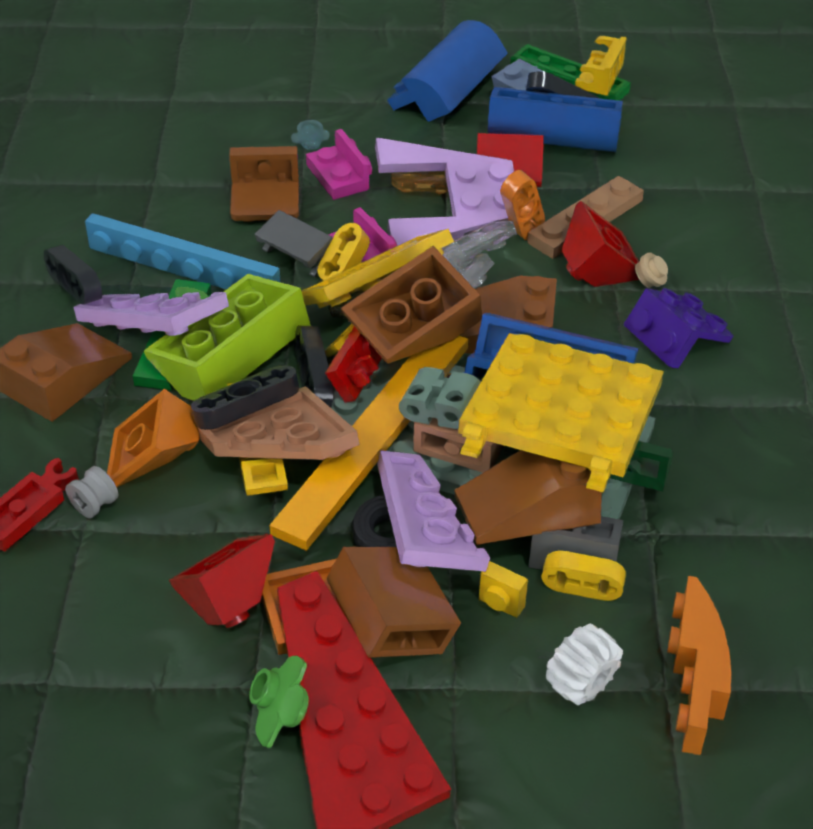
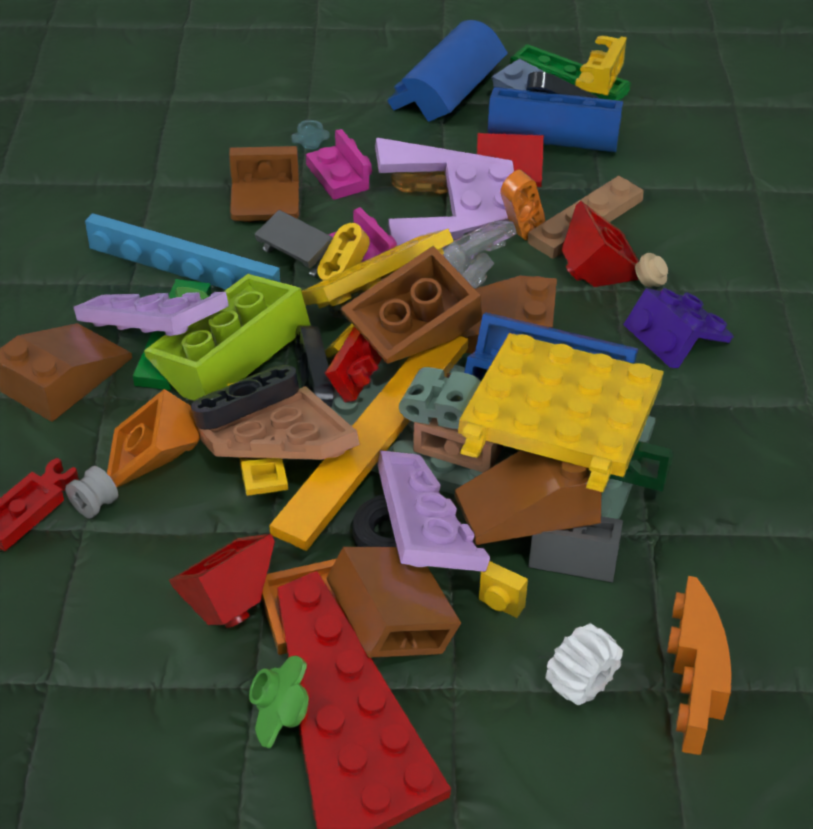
(73, 274): black beam -> none
(584, 575): yellow beam -> none

